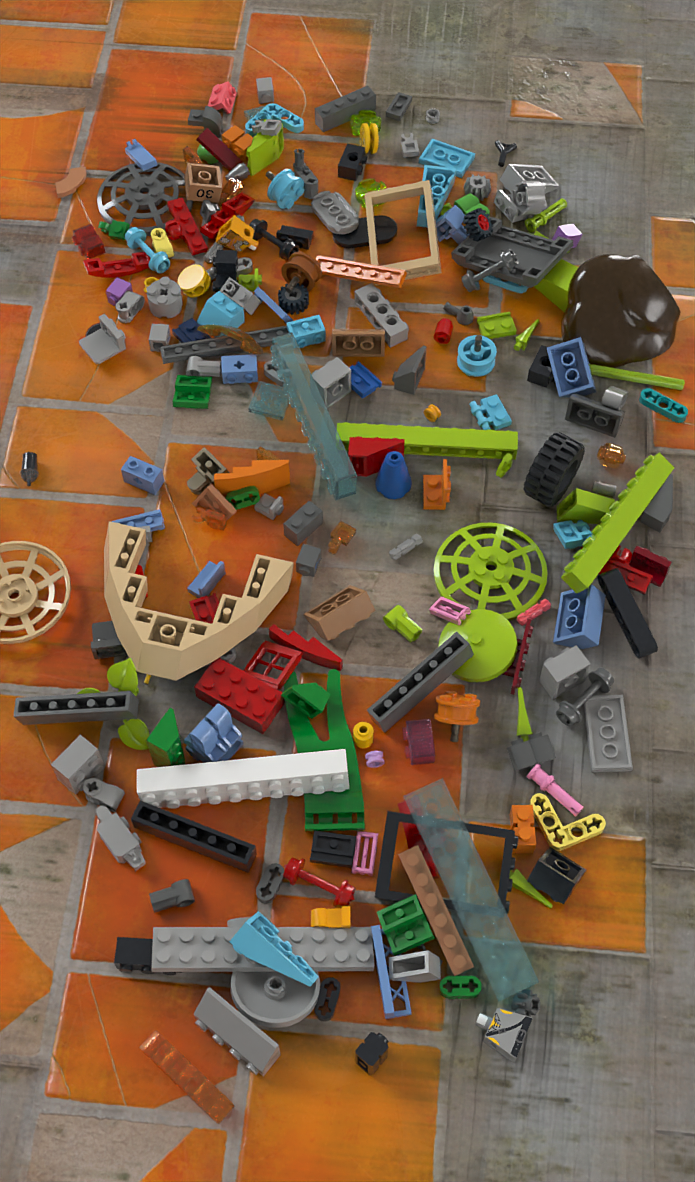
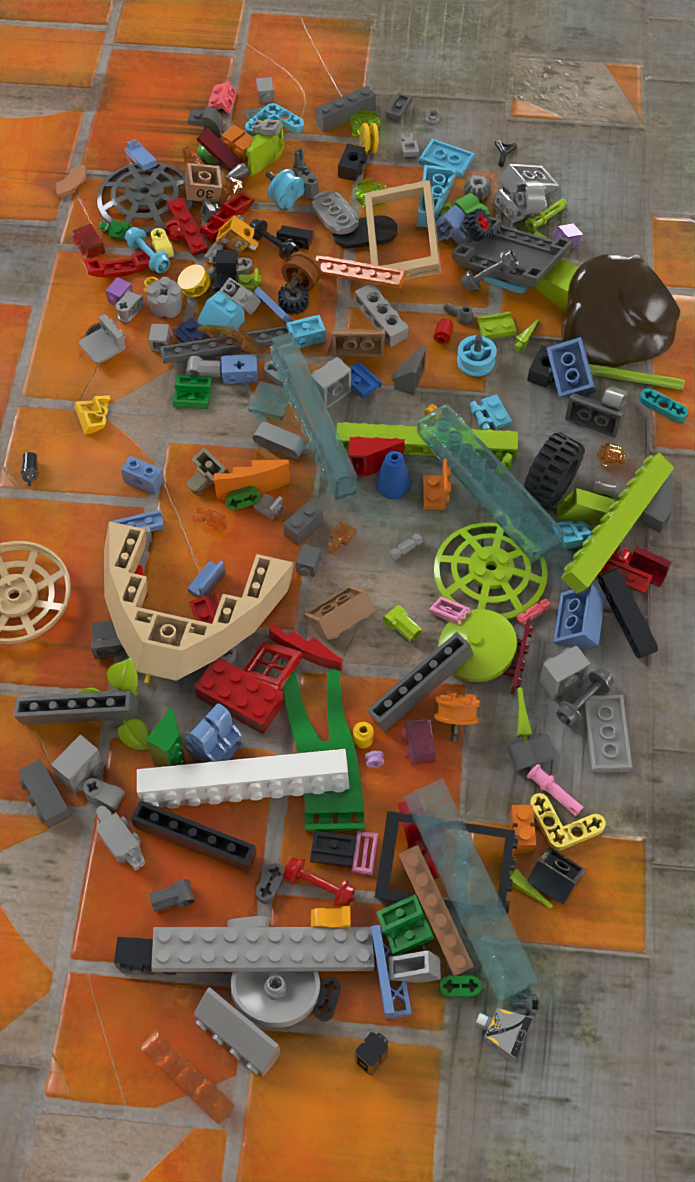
(43, 794): none -> dark grey brick
(92, 413): none -> yellow slope
(214, 500): nougat wing -> none
(260, 943): medium azure wedge -> none
(279, 440): none -> light grey beam
(308, 698): green slope -> none
(490, 483): none -> clear light blue brick

